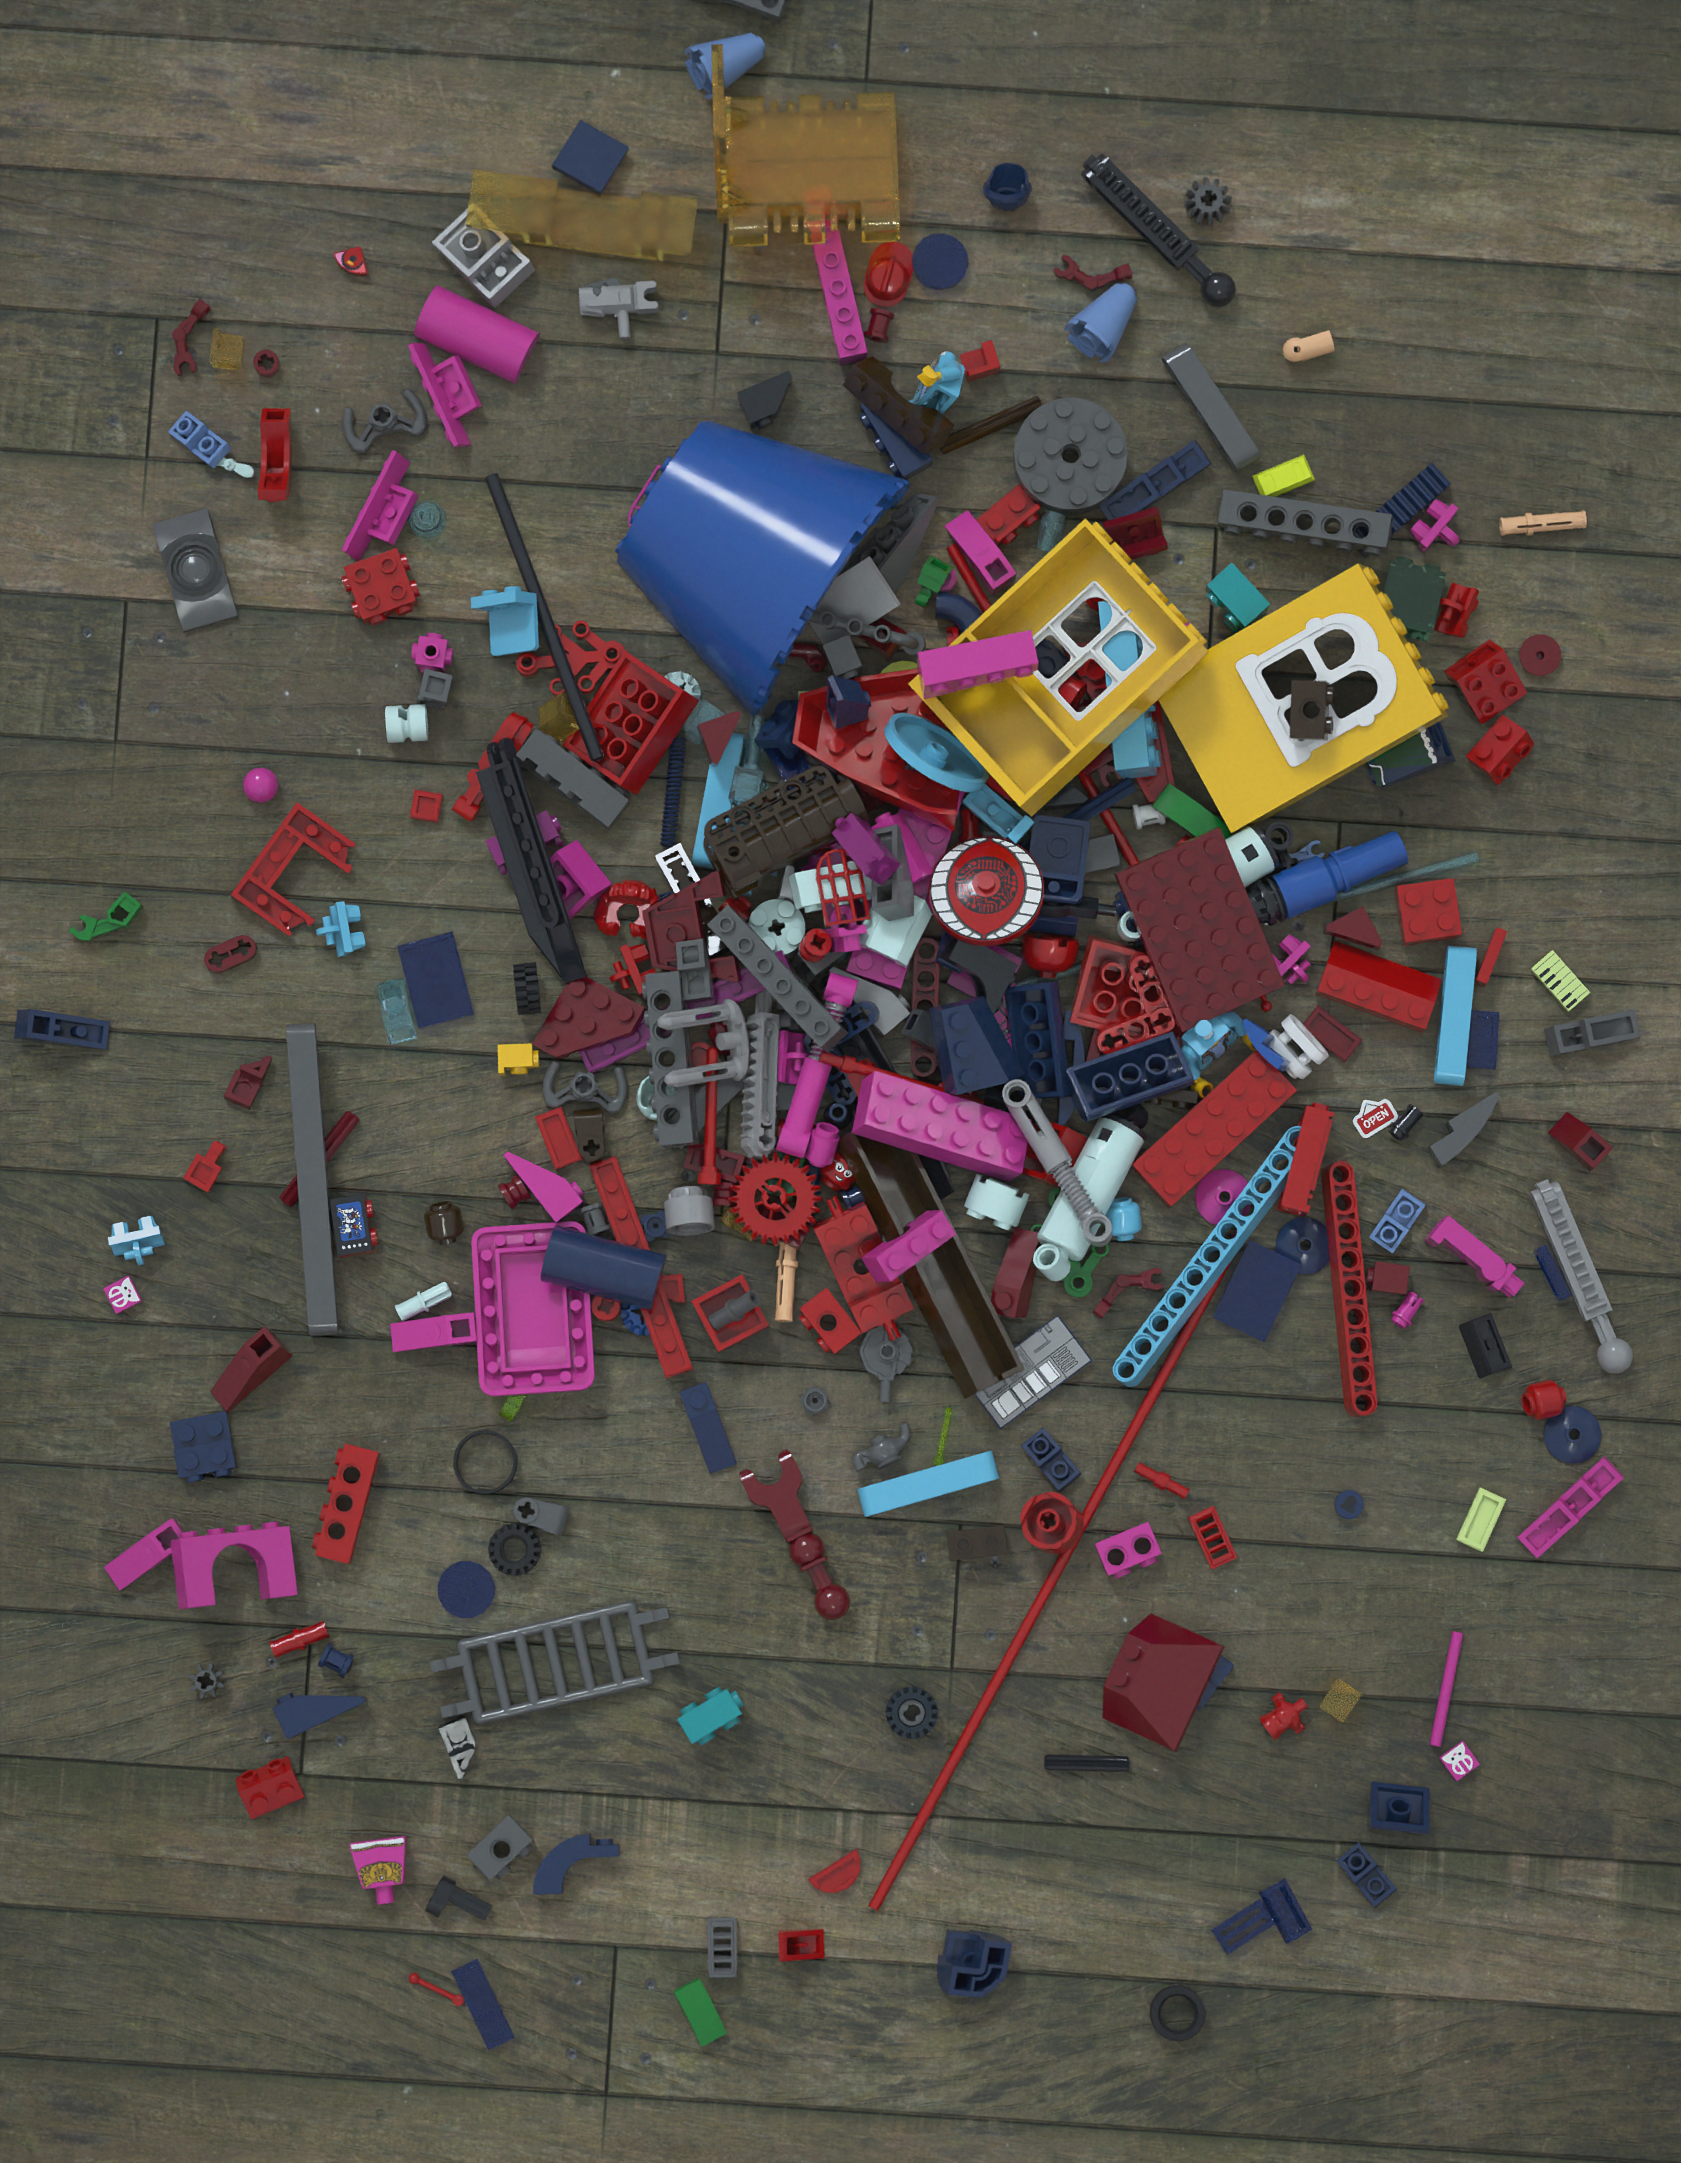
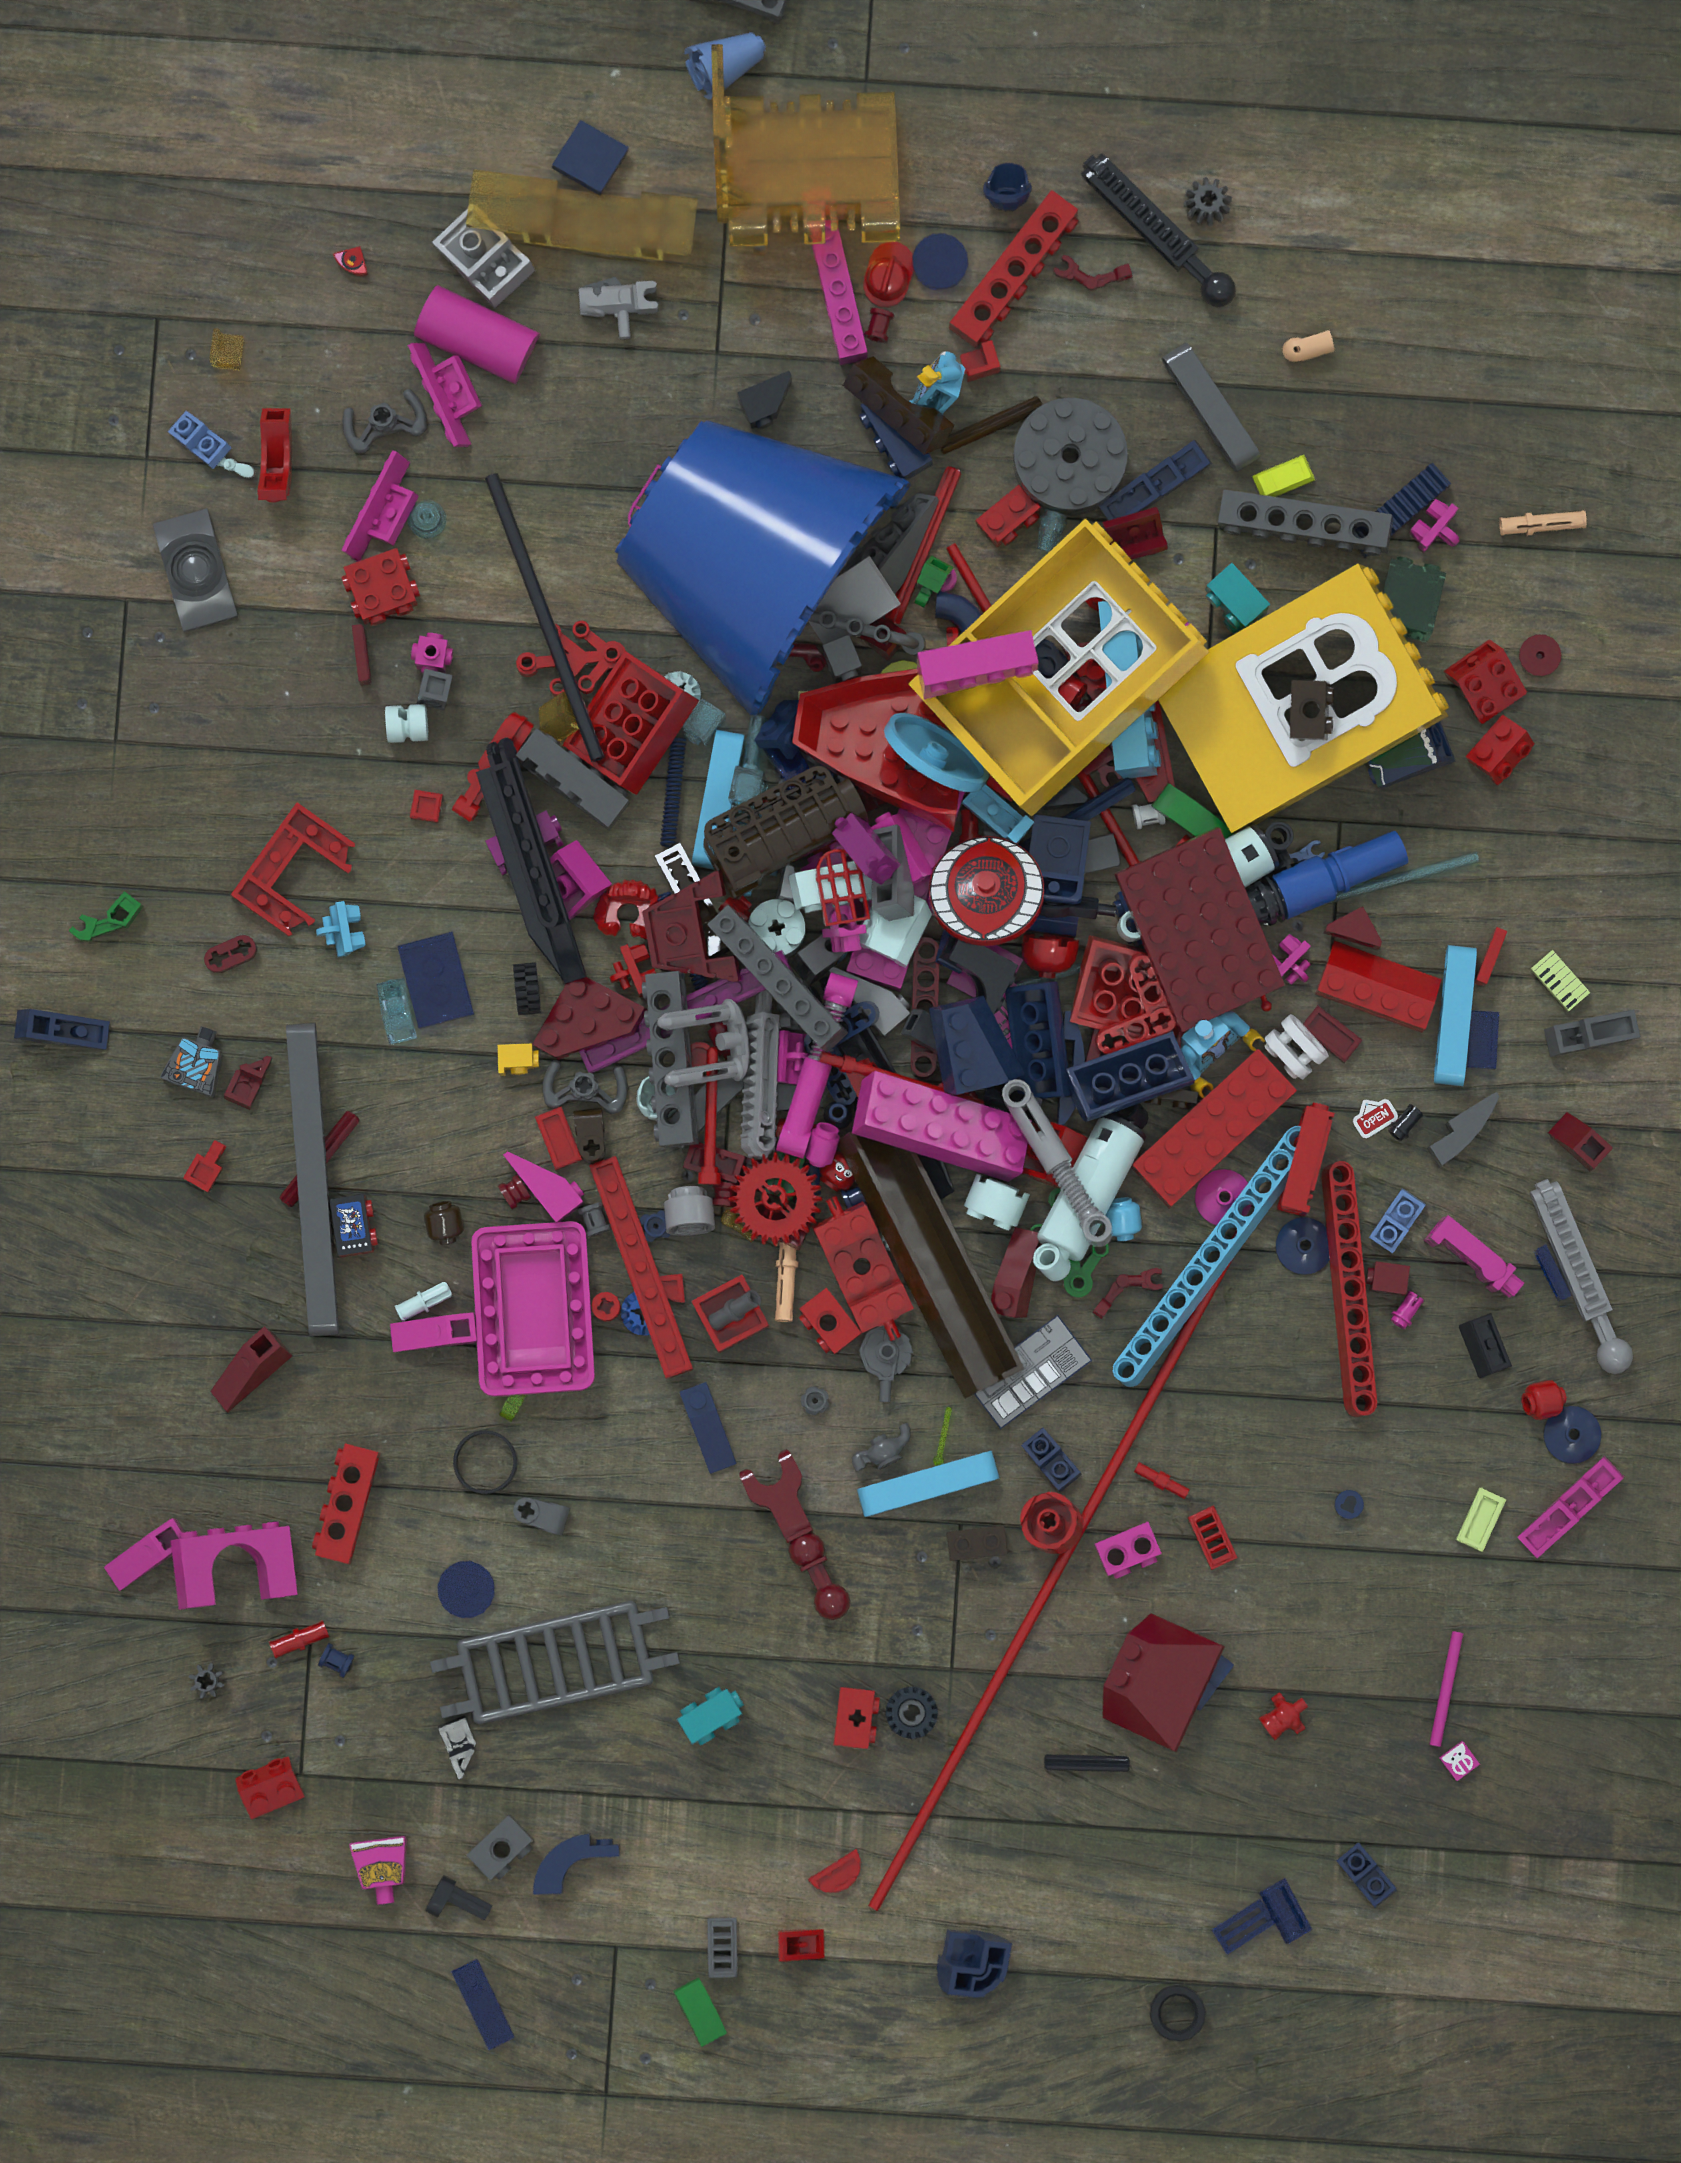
(123, 1294): tile -> none
(136, 1243): medium azure hips -> none
(180, 334): dark red piece -> none
(195, 1064): none -> torso
(203, 1446): dark blue plate -> none
(260, 785): dark pink piece -> none
(271, 356): dark red bush -> none
(307, 1711): dark blue slope -> none
(361, 655): none -> dark red tile
(457, 1999): red hinge -> none
(497, 1544): black tyre -> none
(511, 620): medium azure bracket -> none
(603, 1267): dark blue brick -> none
(695, 970): dark grey slope -> none
(716, 735): dark red slope -> none
(811, 951): red wheel -> none
(845, 1732): none -> red brick
(846, 701): dark blue slope -> none
(900, 1254): dark pink arch -> none
(944, 494): none -> red axle
(981, 552): dark pink slope -> none
(1053, 209): none -> red brick
(1102, 323): medium blue cone -> none
(1257, 1291): clear blue tile -> none
(1261, 1039): blue slope -> none
(1340, 1700): clear yellow panel -> none
(1399, 1808): dark blue slope -> none
(1427, 912): red piece -> none
(1456, 610): red hips -> none

